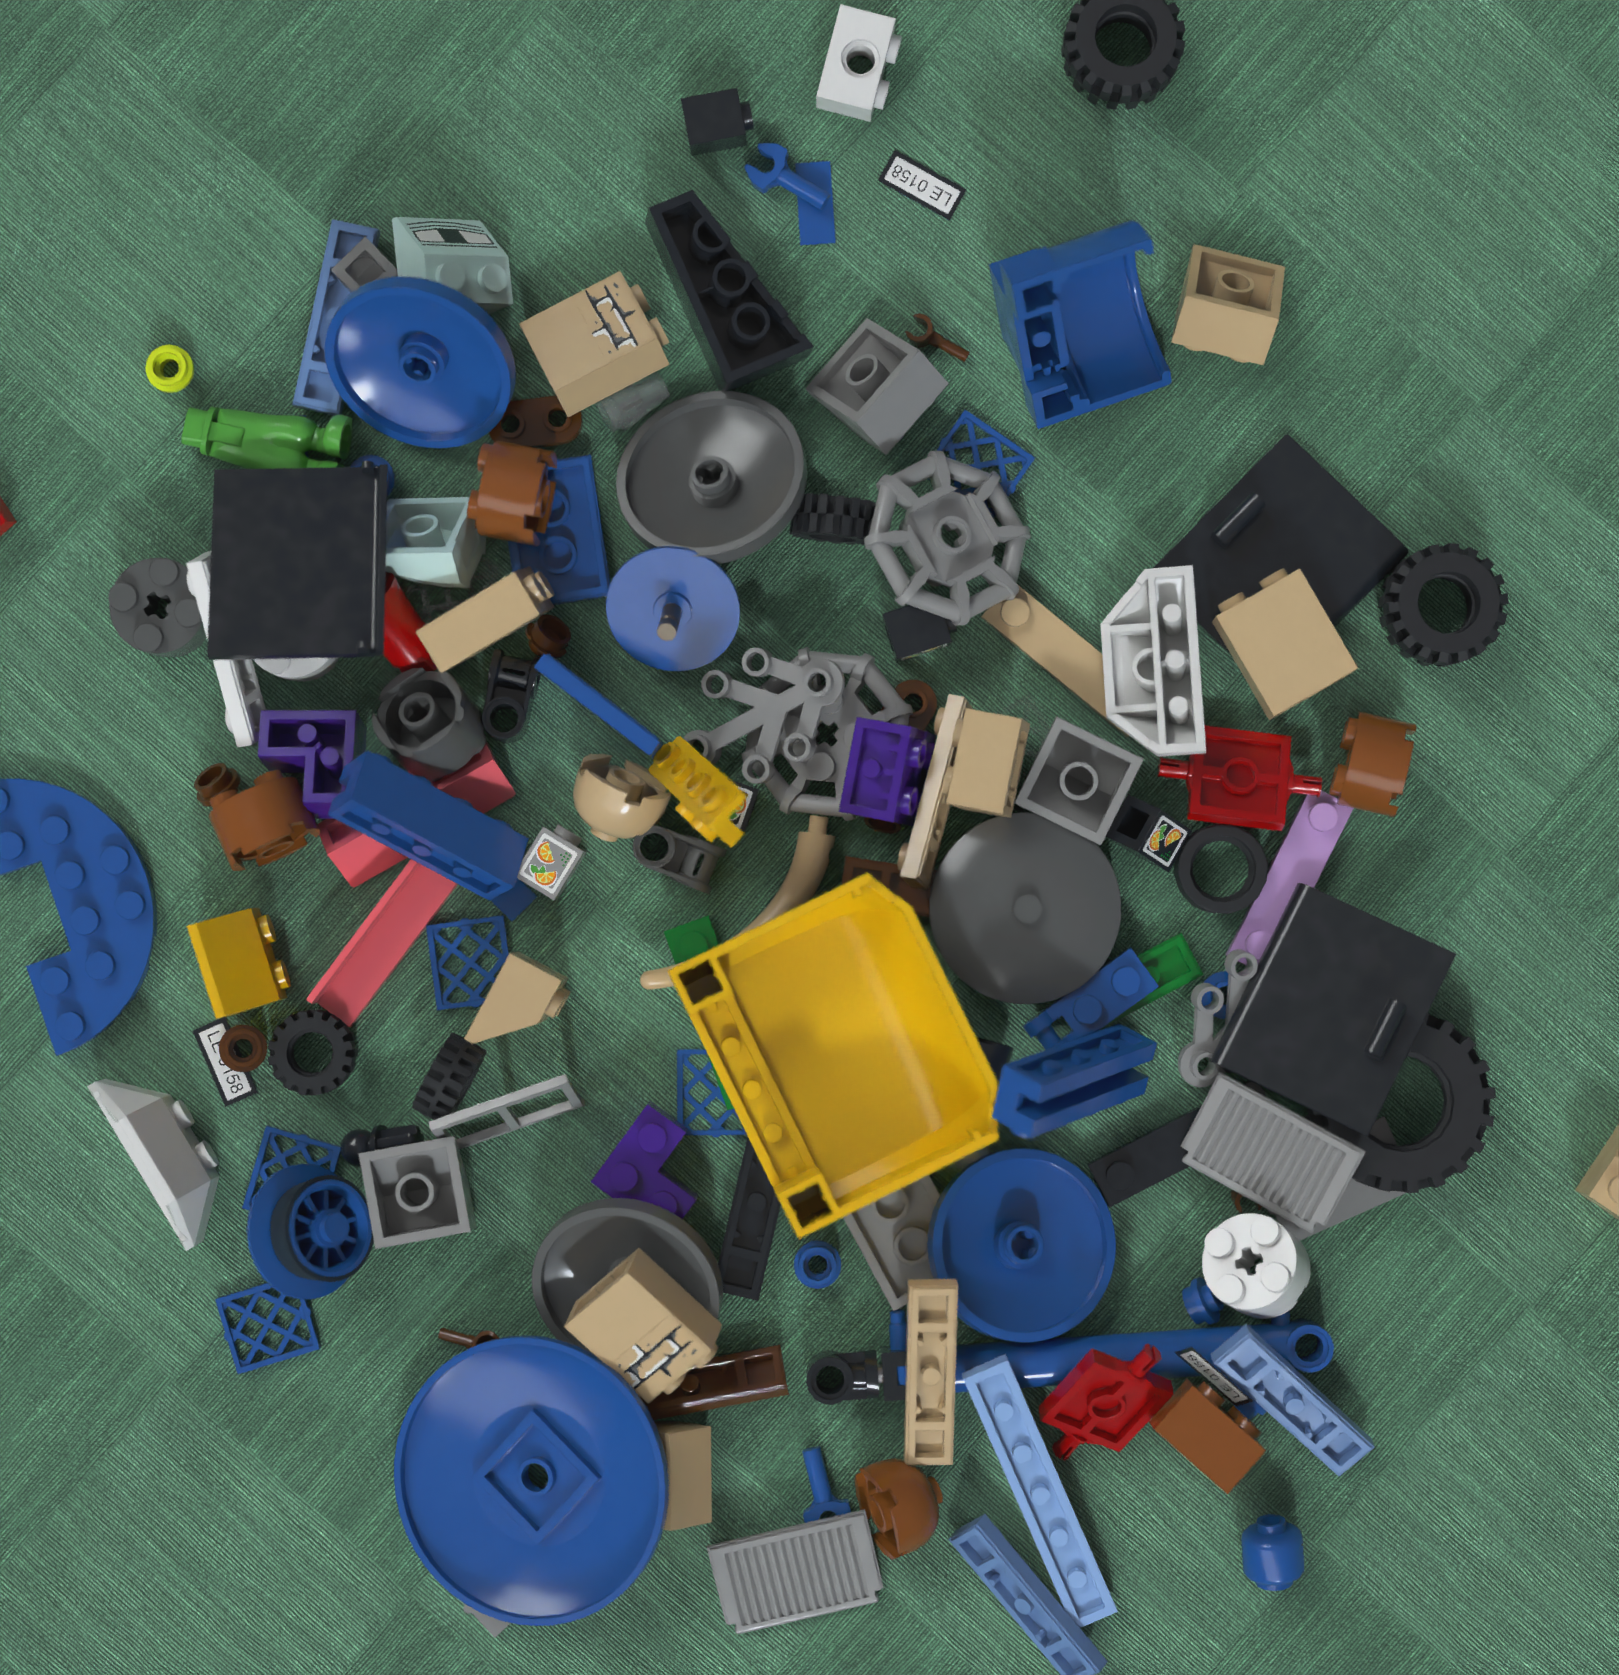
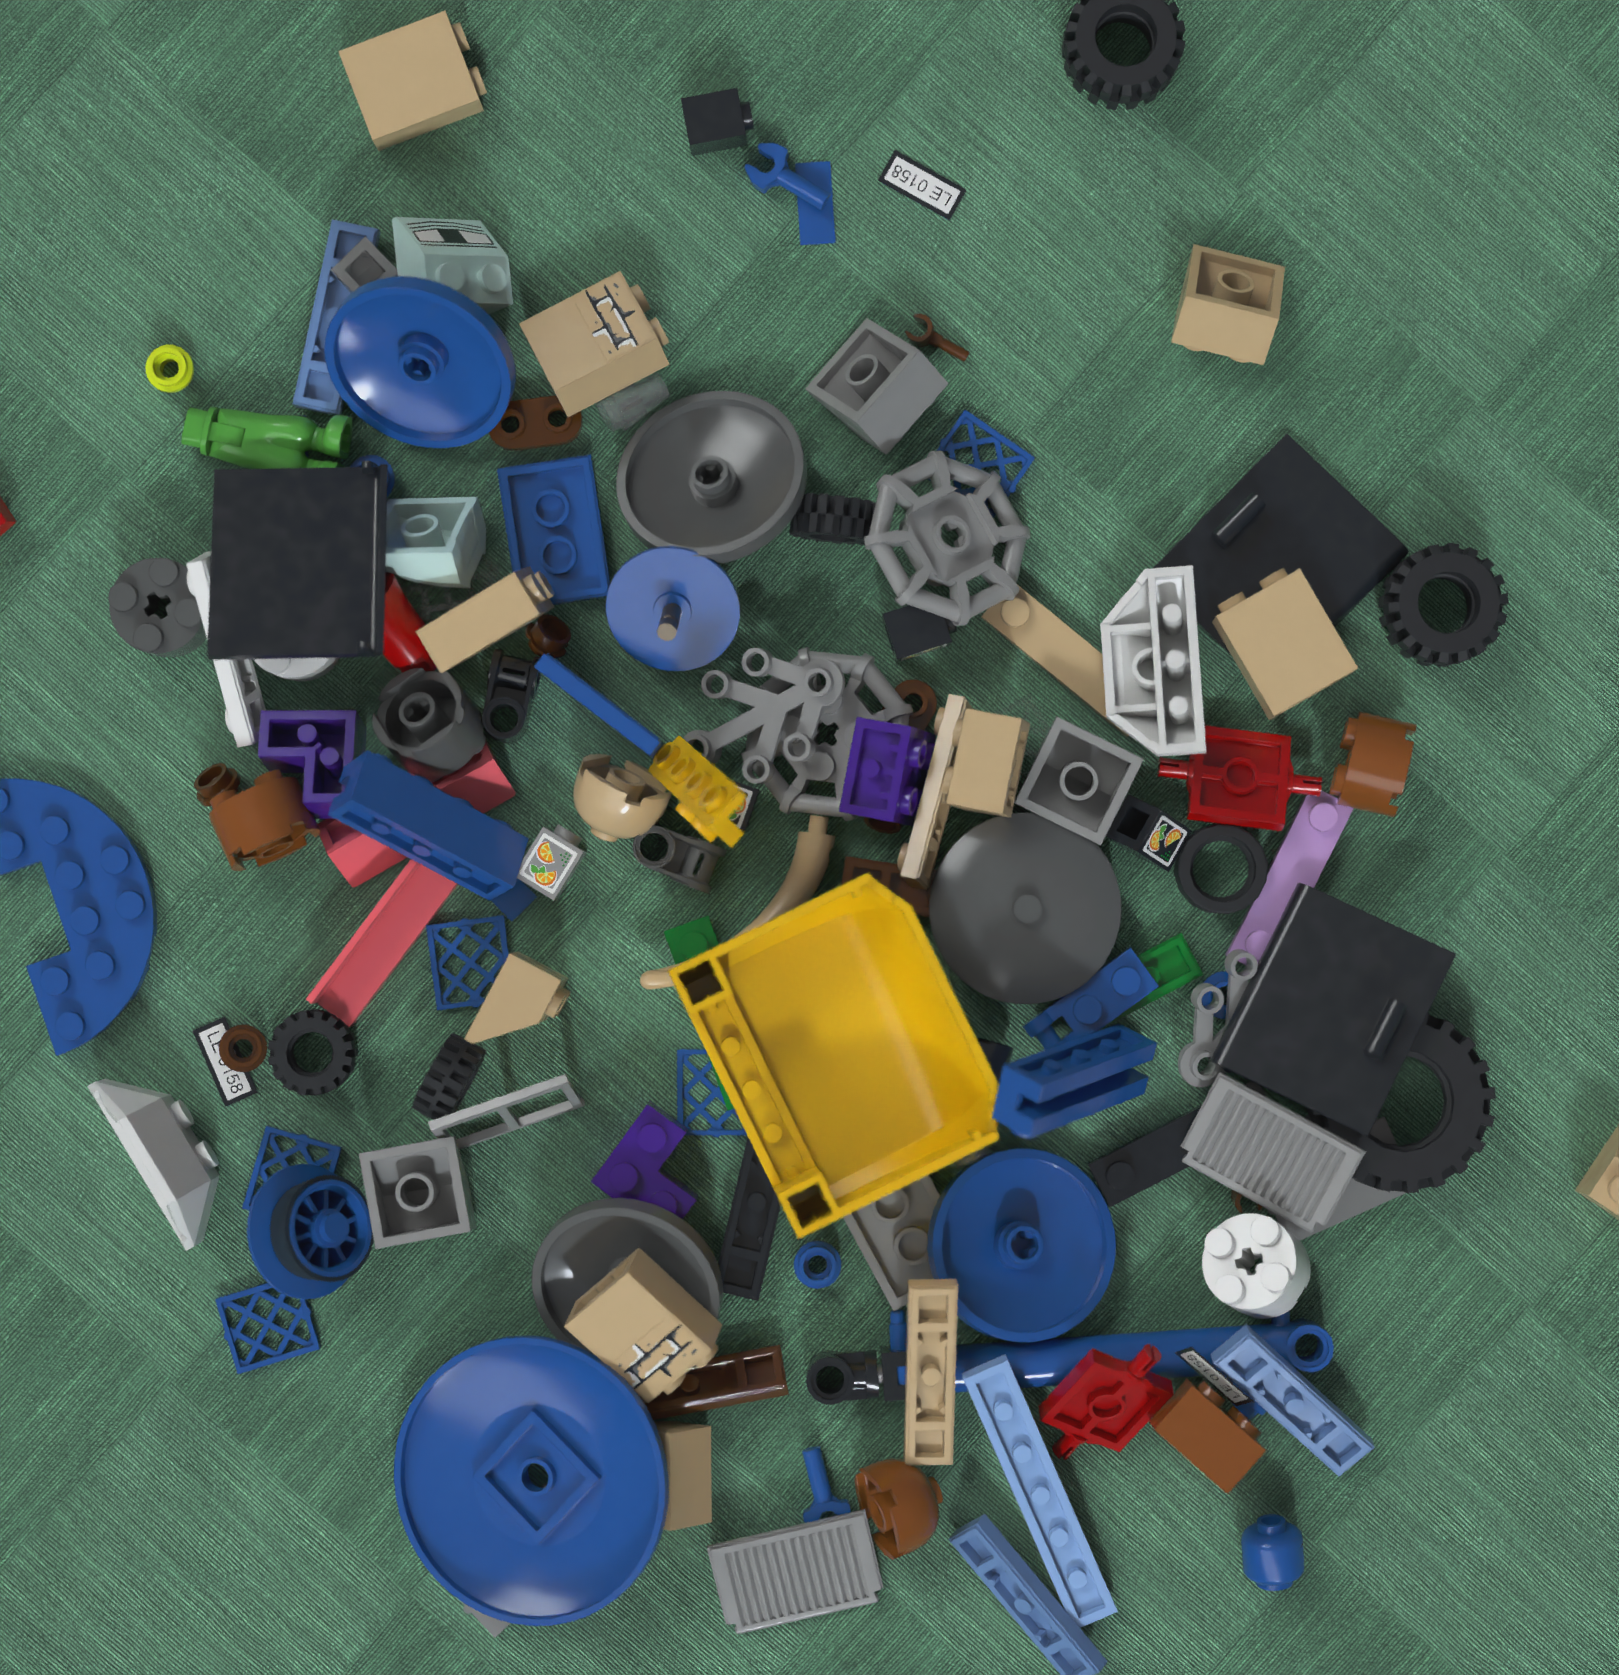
(239, 961): yellow slope -> none
(381, 1137): black axle -> none
(413, 80): none -> tan brick
(466, 1340): reddish brown hand -> none
(513, 492): dark orange brick -> none
(727, 306): black wedge -> none
(857, 34): white brick -> none
(1083, 313): blue piece -> none
(1201, 1302): blue plate -> none

